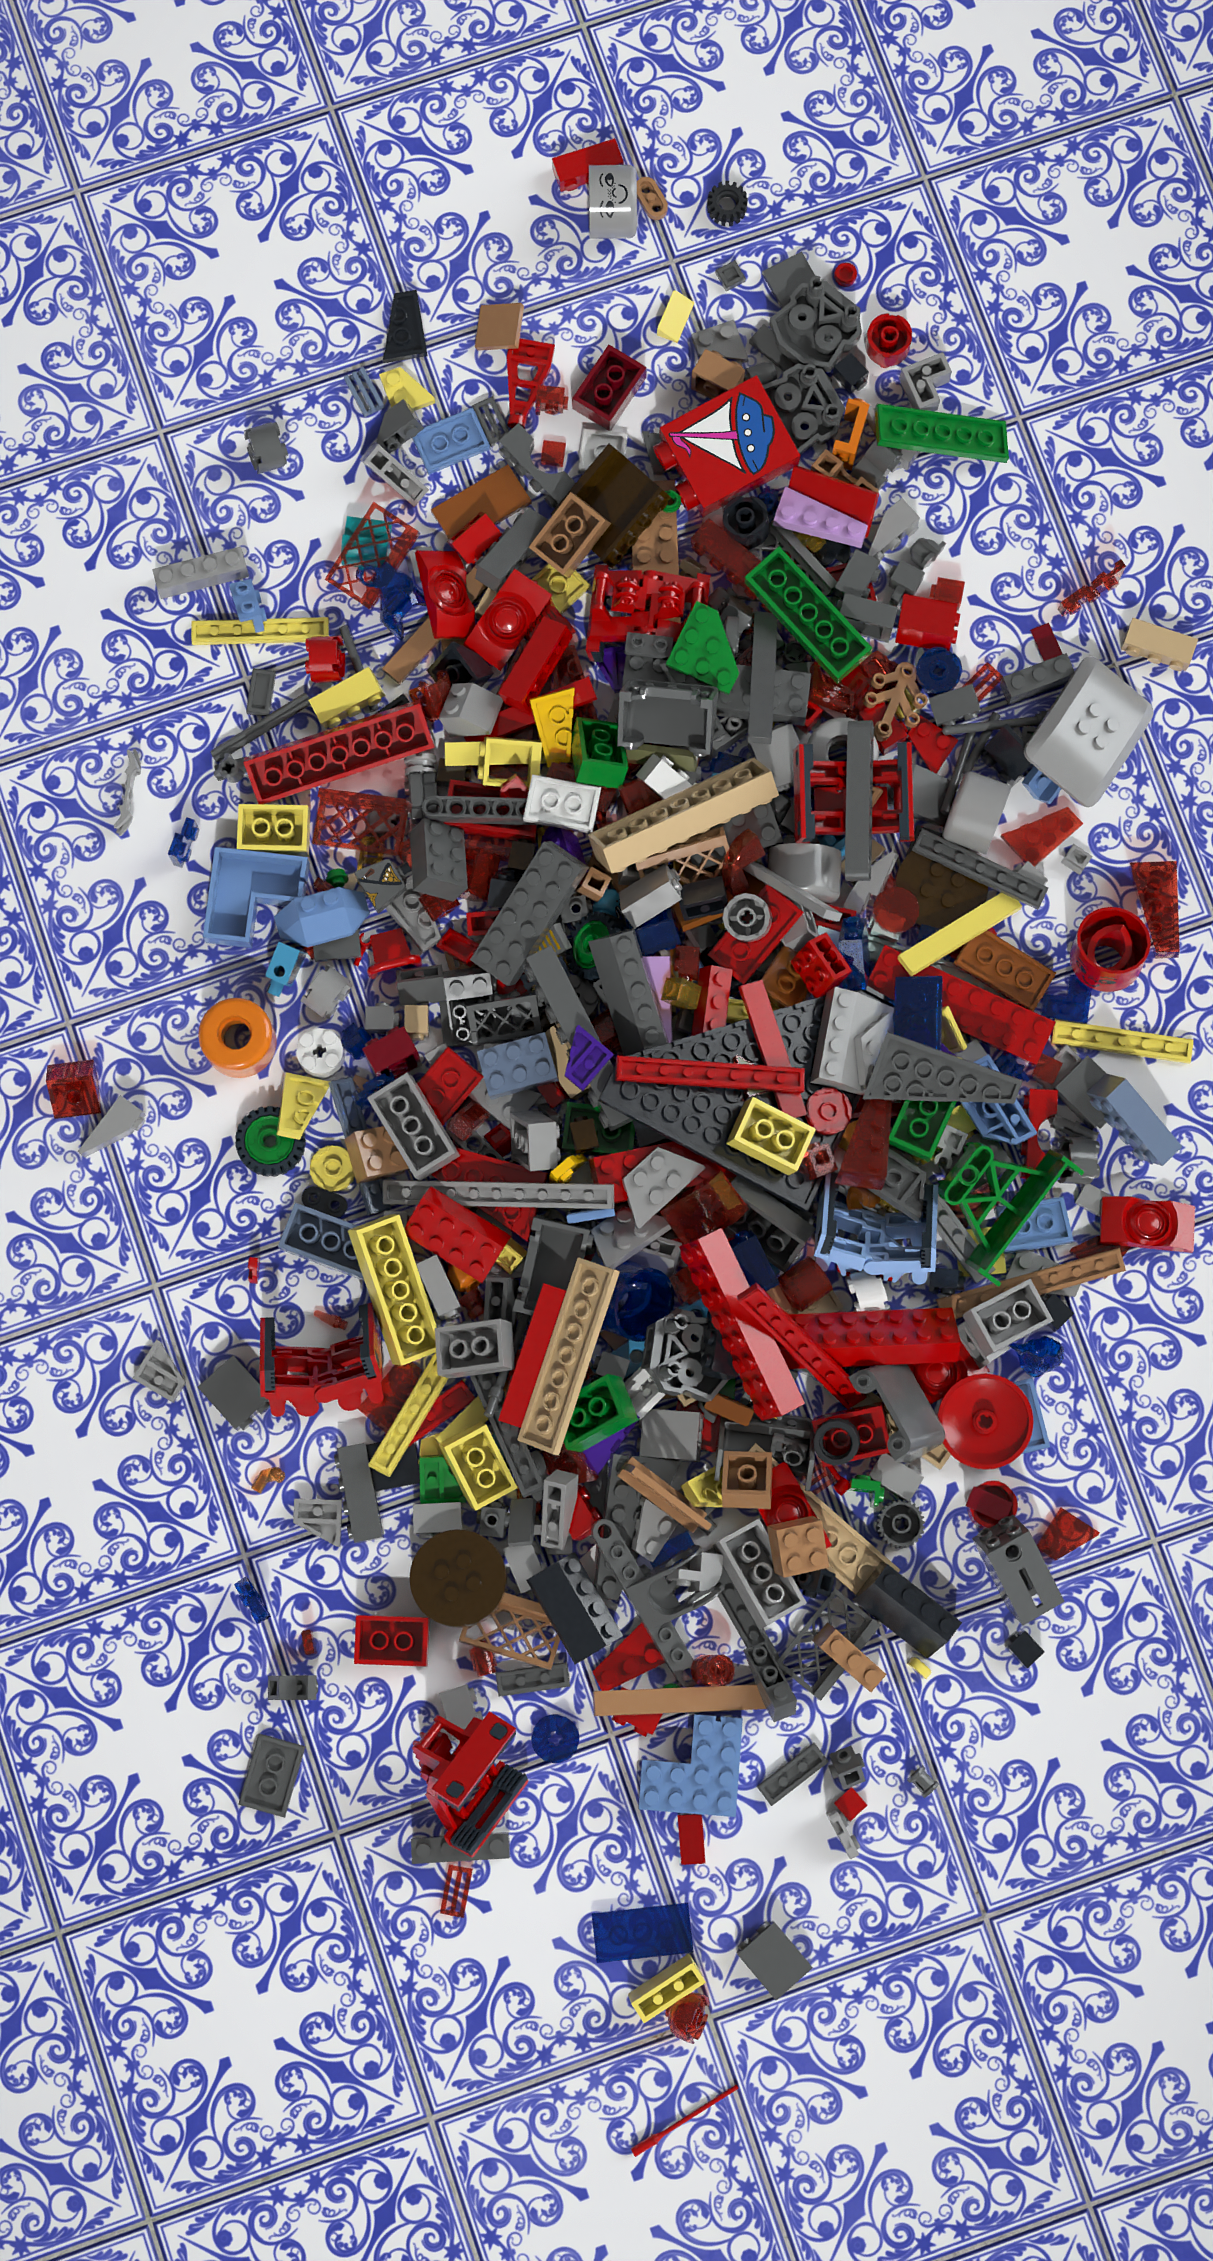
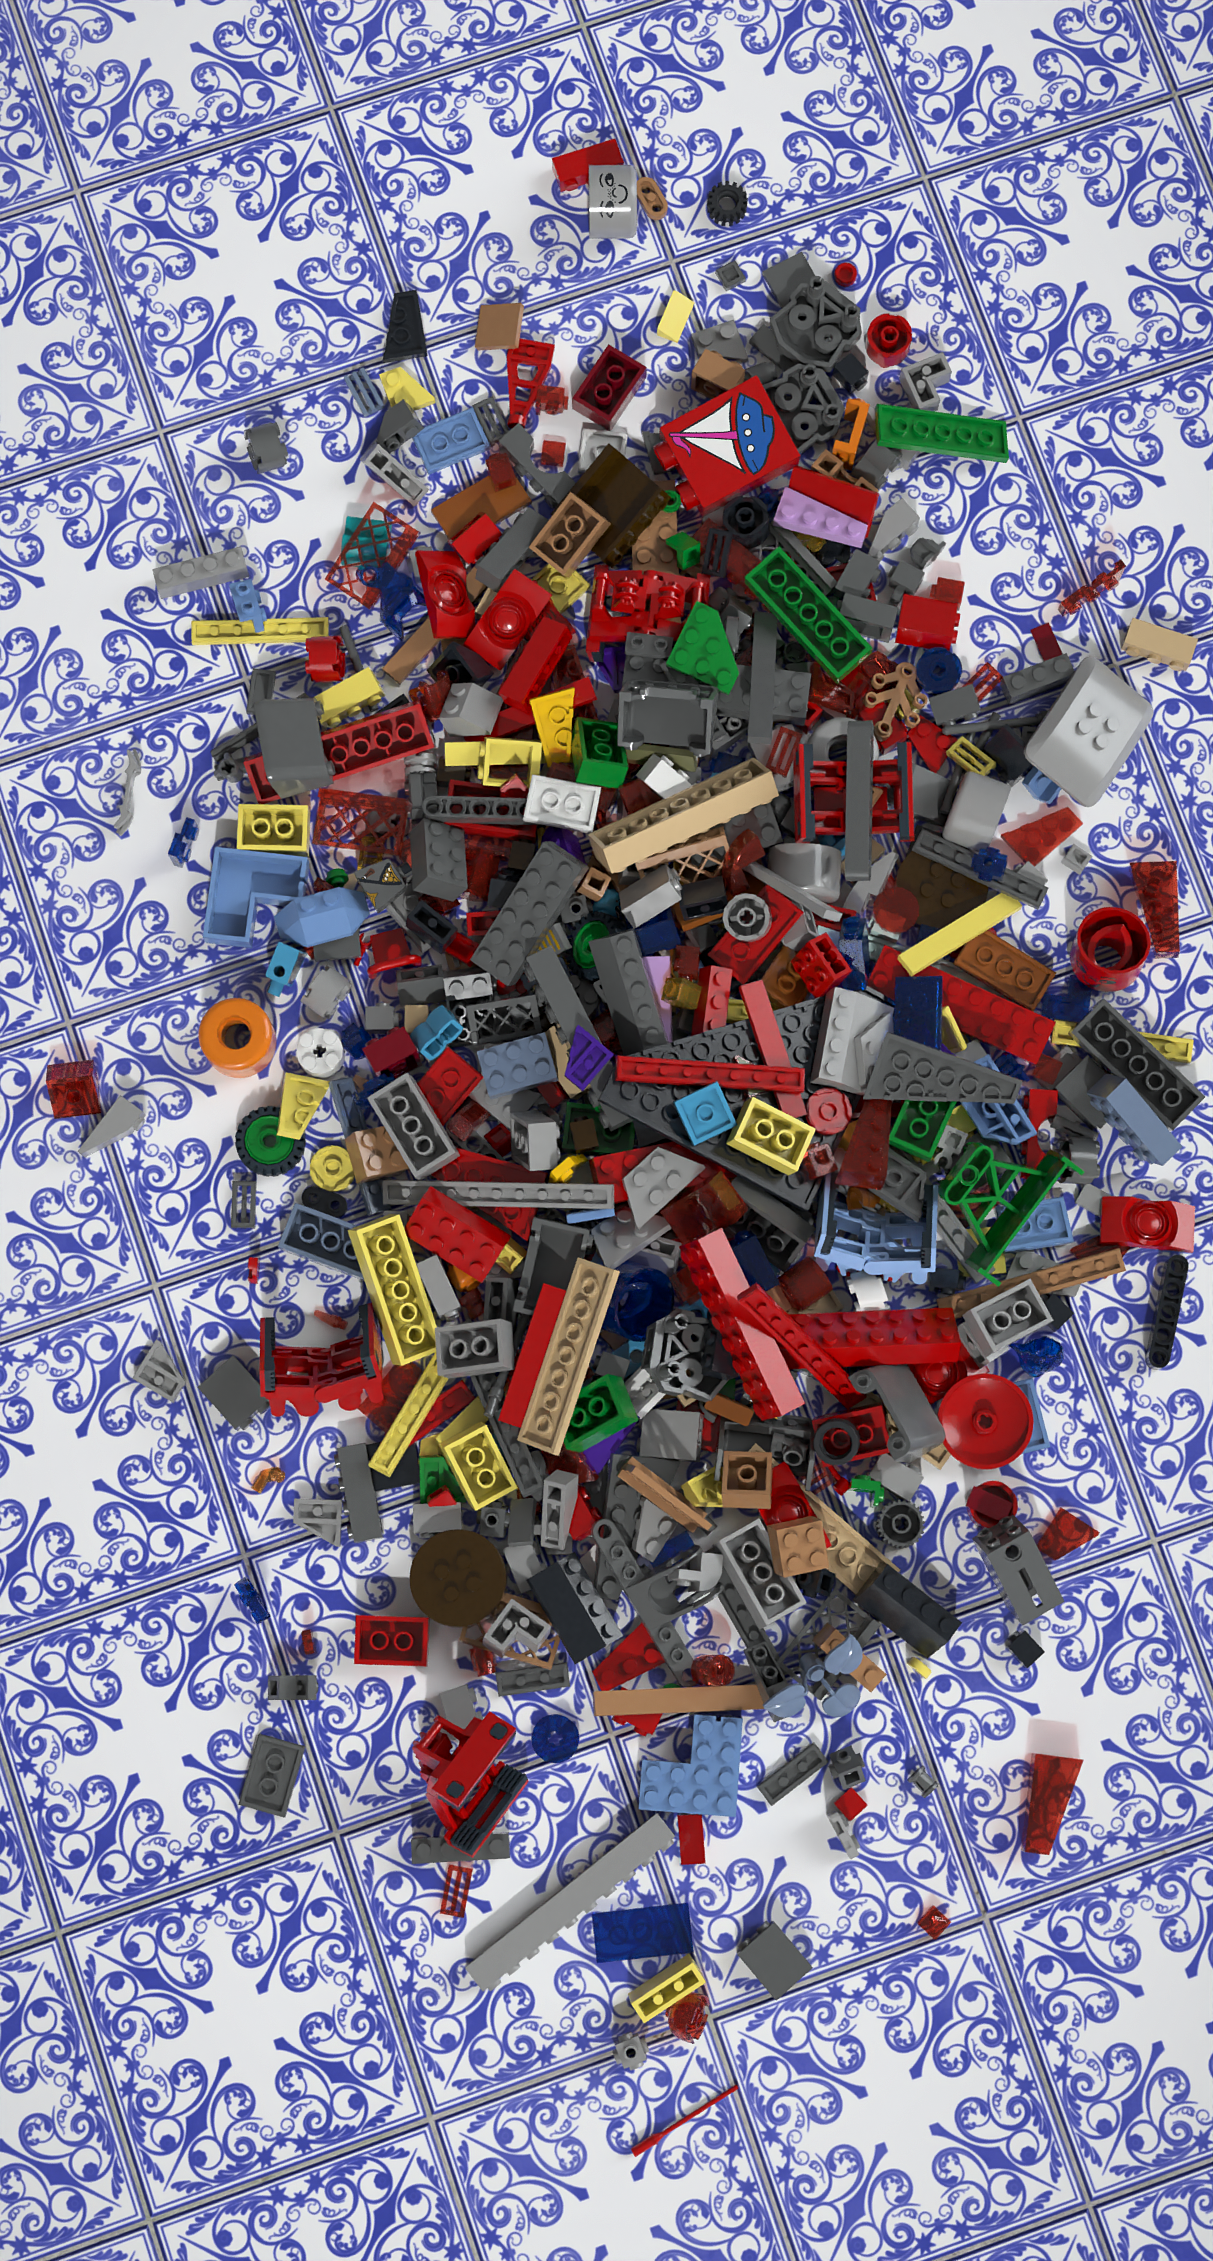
(243, 1225): none -> dark grey tile
(293, 745): none -> dark grey windscreen
(431, 927): none -> black brick
(436, 1032): none -> dark azure brick
(441, 1497): none -> red slope
(500, 471): none -> clear red brick
(516, 1624): none -> light grey brick
(569, 1902): none -> light grey brick
(630, 2041): none -> light grey brick
(687, 549): none -> green panel
(705, 1113): none -> dark azure plate
(726, 551): none -> black tile
(776, 770): none -> clear red tile
(843, 1659): none -> sand blue plant
(933, 1922): none -> clear red tile
(984, 770): none -> light yellow tile
(994, 871): none -> clear blue brick
(1047, 1798): none -> clear red wedge
(1131, 1056): none -> dark grey brick
(1174, 1302): none -> black beam

